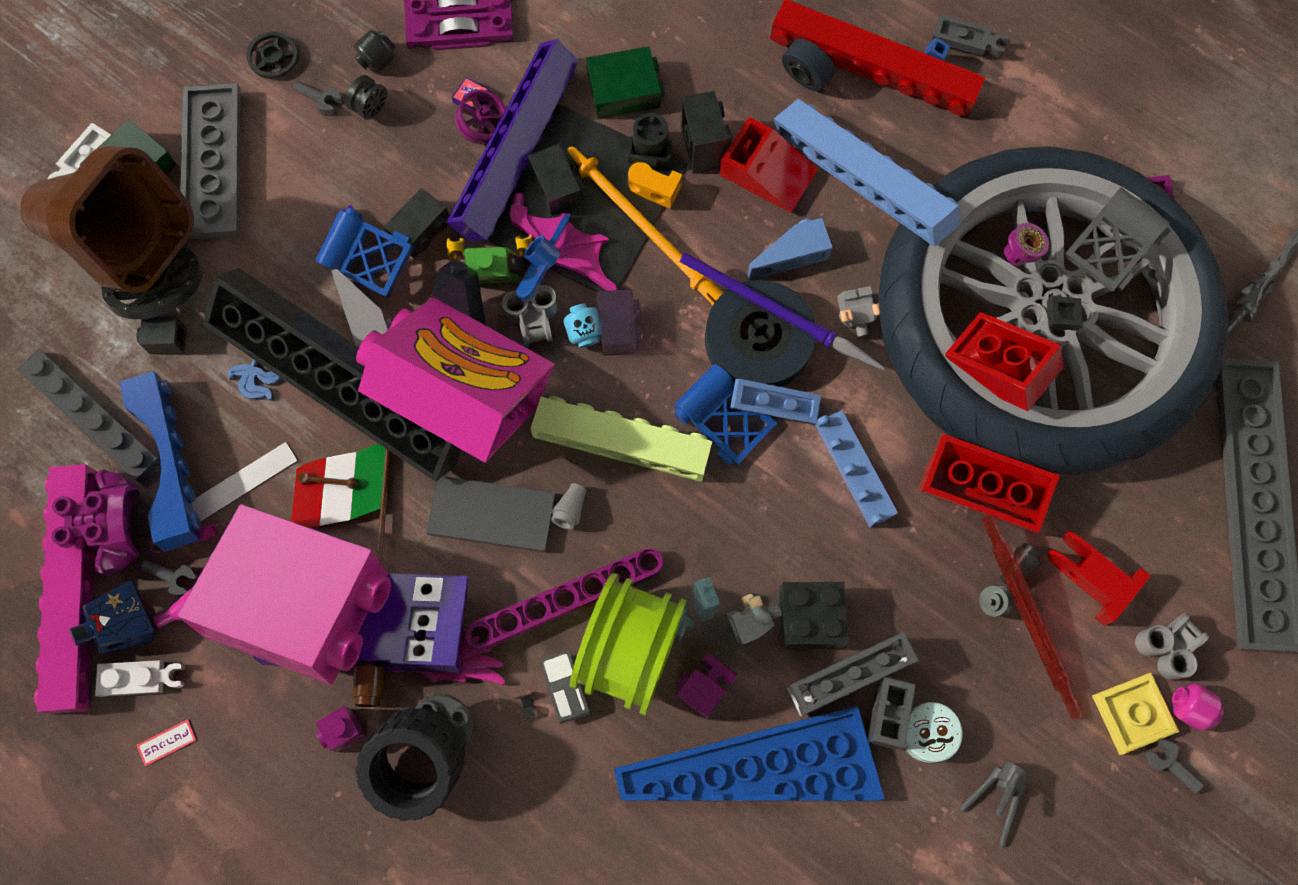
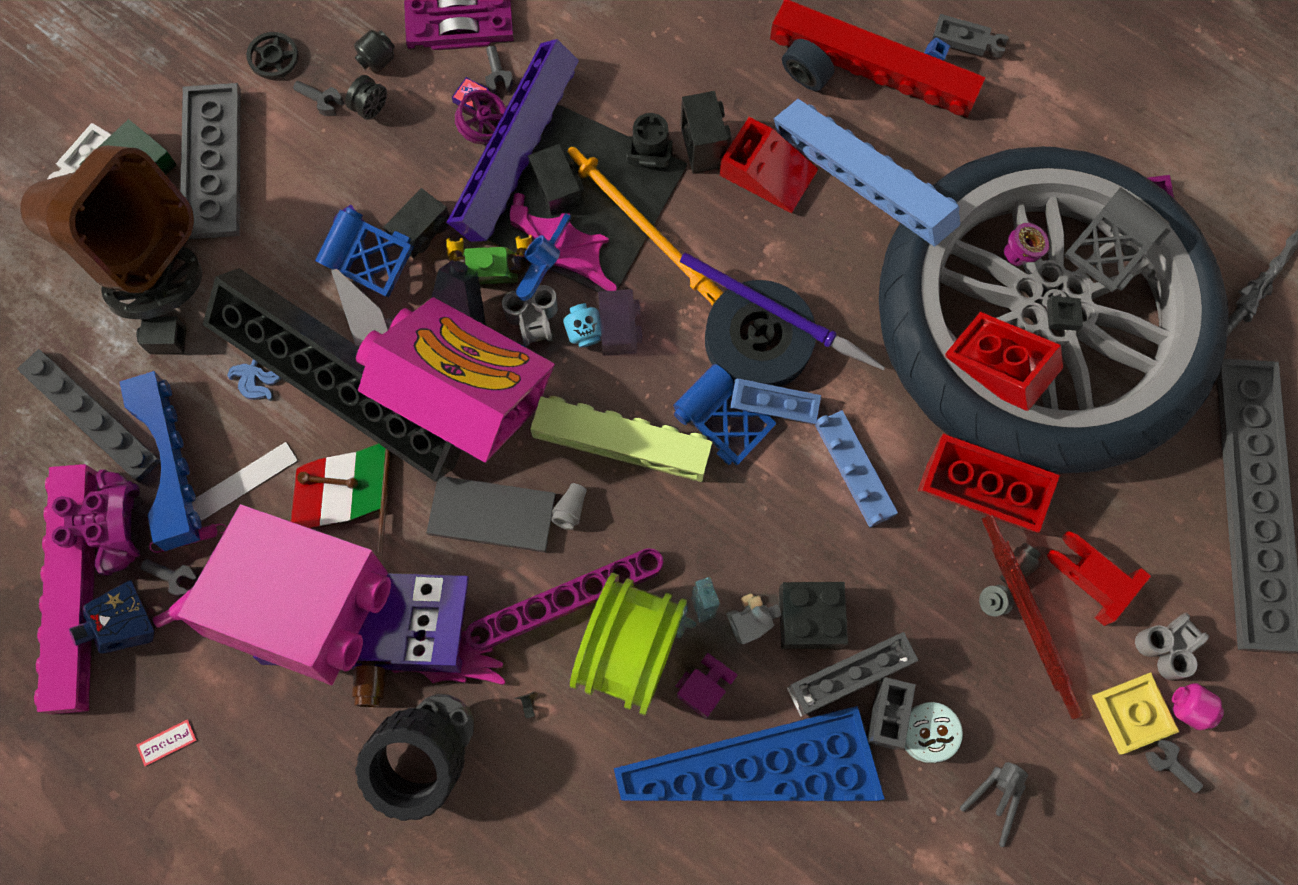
(135, 678): white plate -> none
(339, 729): magenta brick -> none
(497, 72): none -> dark grey bar
(568, 702): slope -> none
(624, 82): dark green brick -> none
(654, 185): light orange leg -> none
(798, 247): medium blue slope -> none
(858, 309): light grey piece -> none

